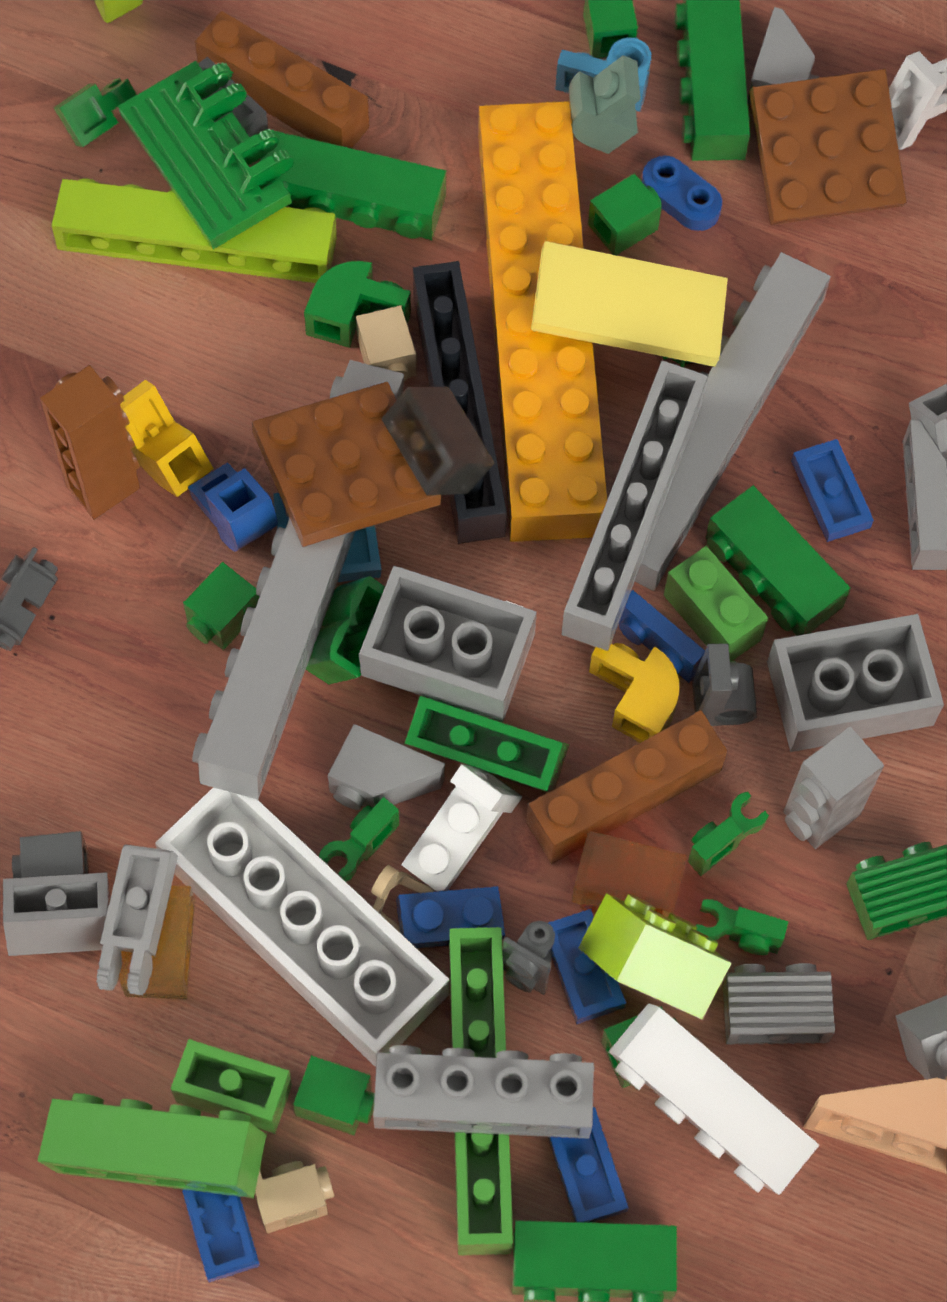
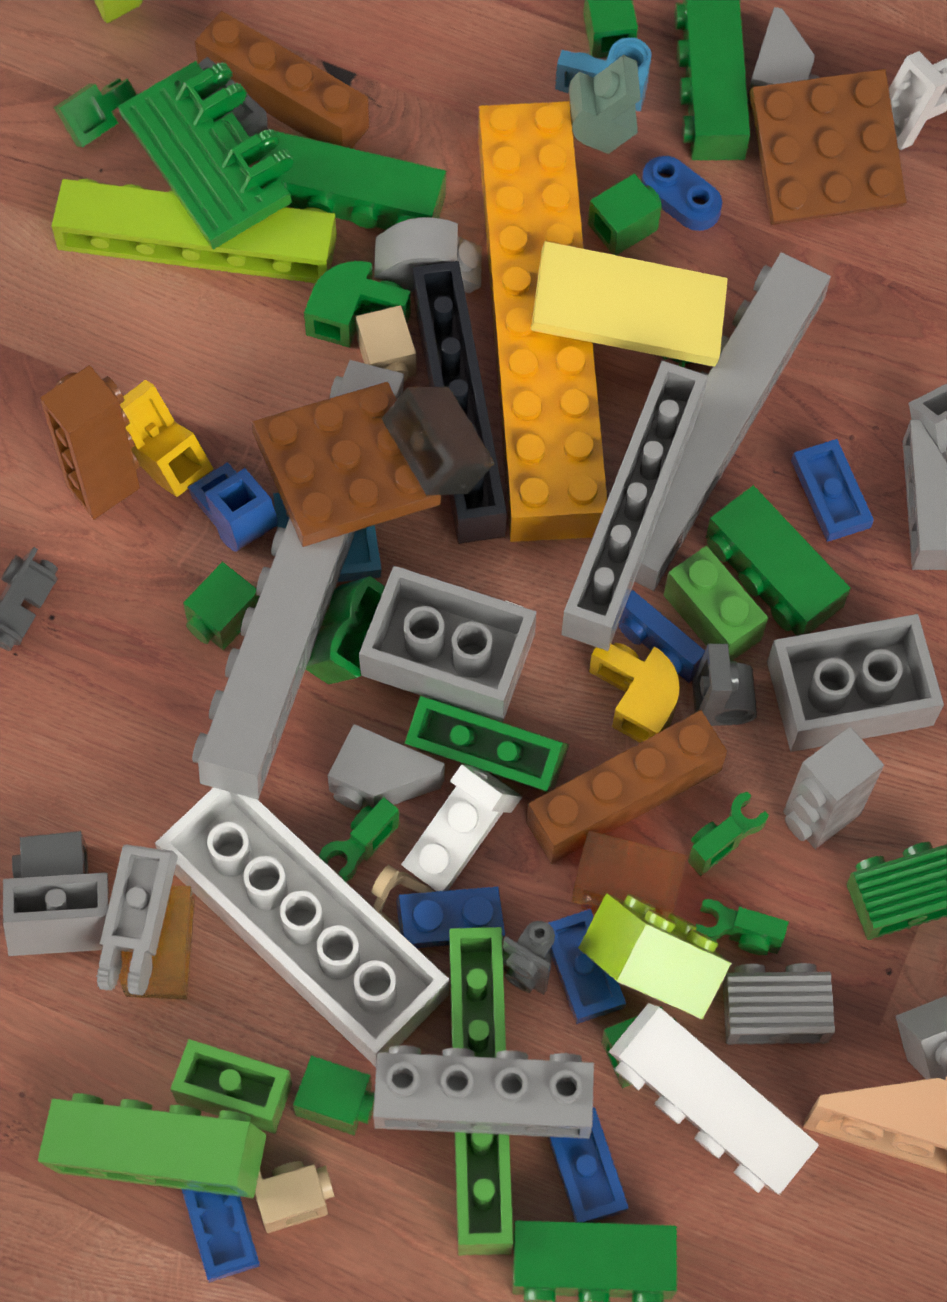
(425, 243): none -> light grey brick

